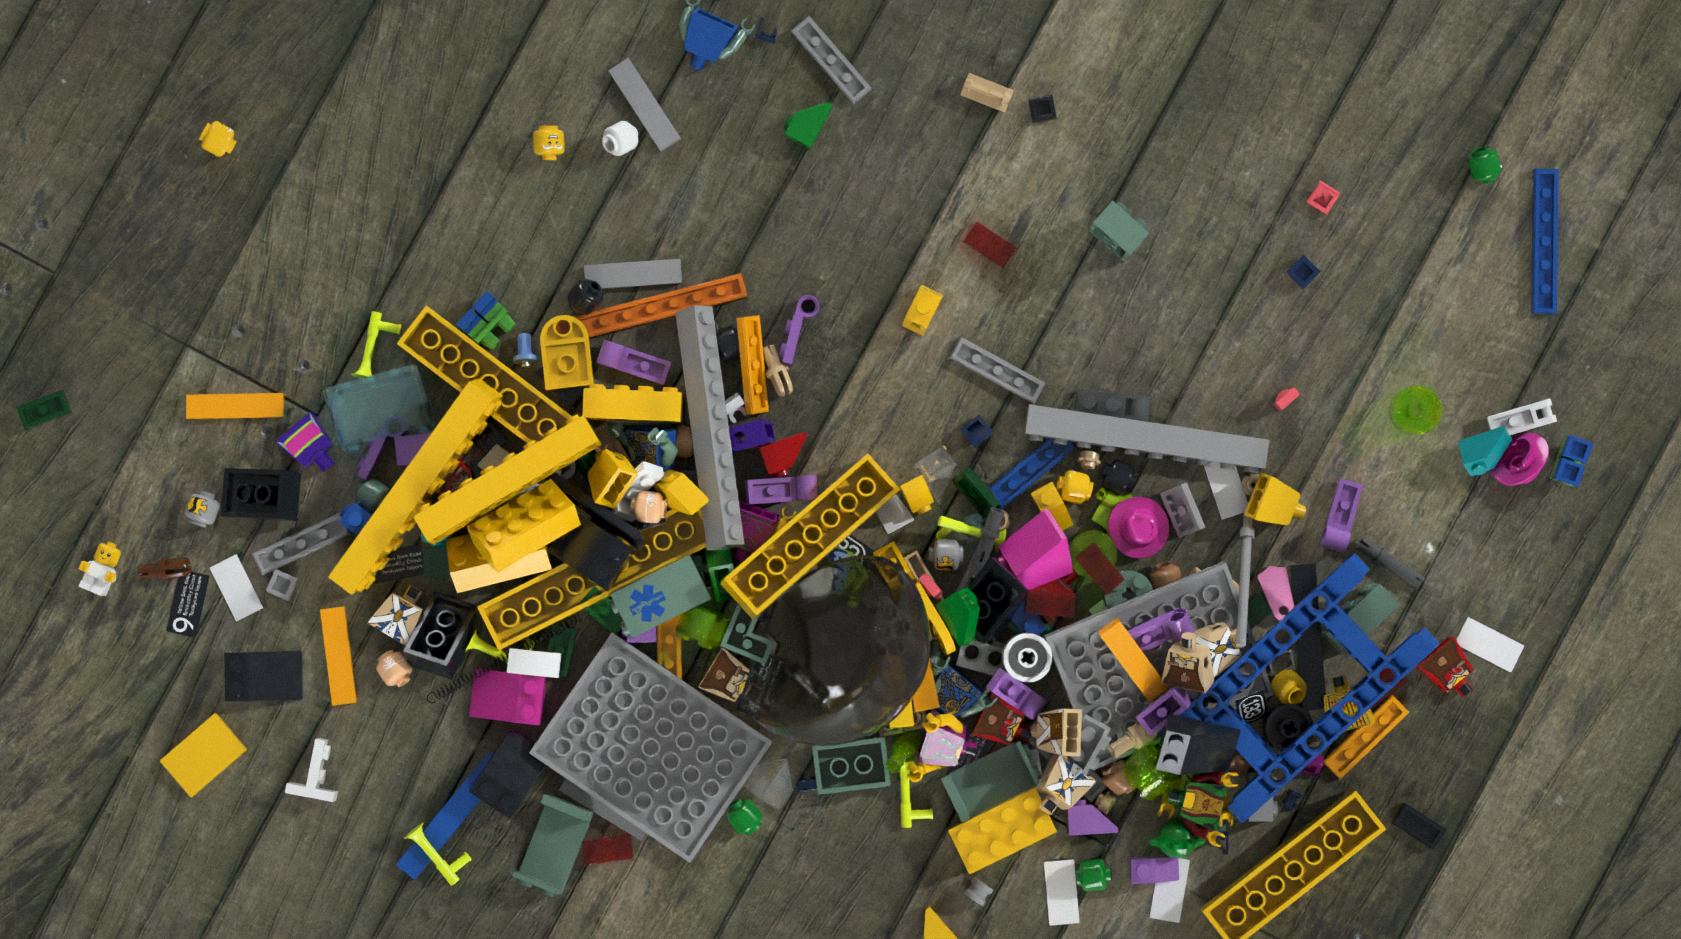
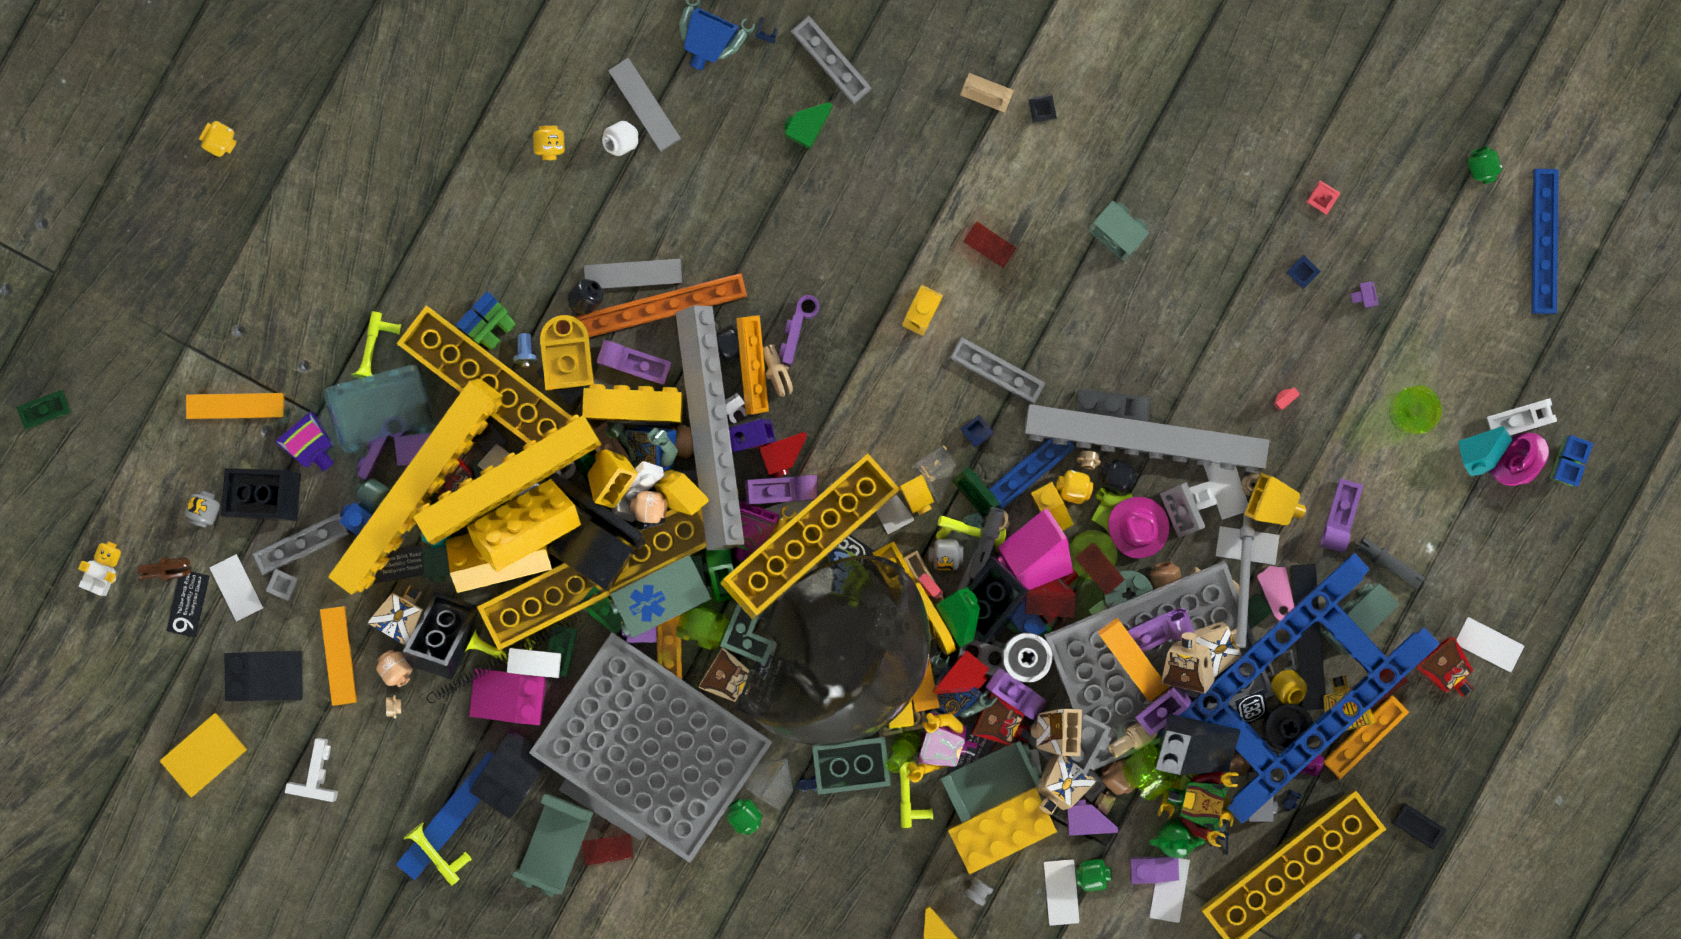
(393, 706): none -> tan plate
(963, 675): none -> red slope
(1203, 495): none -> white tile
(1263, 546): none -> white sticker
(1367, 294): none -> medium lavender tile

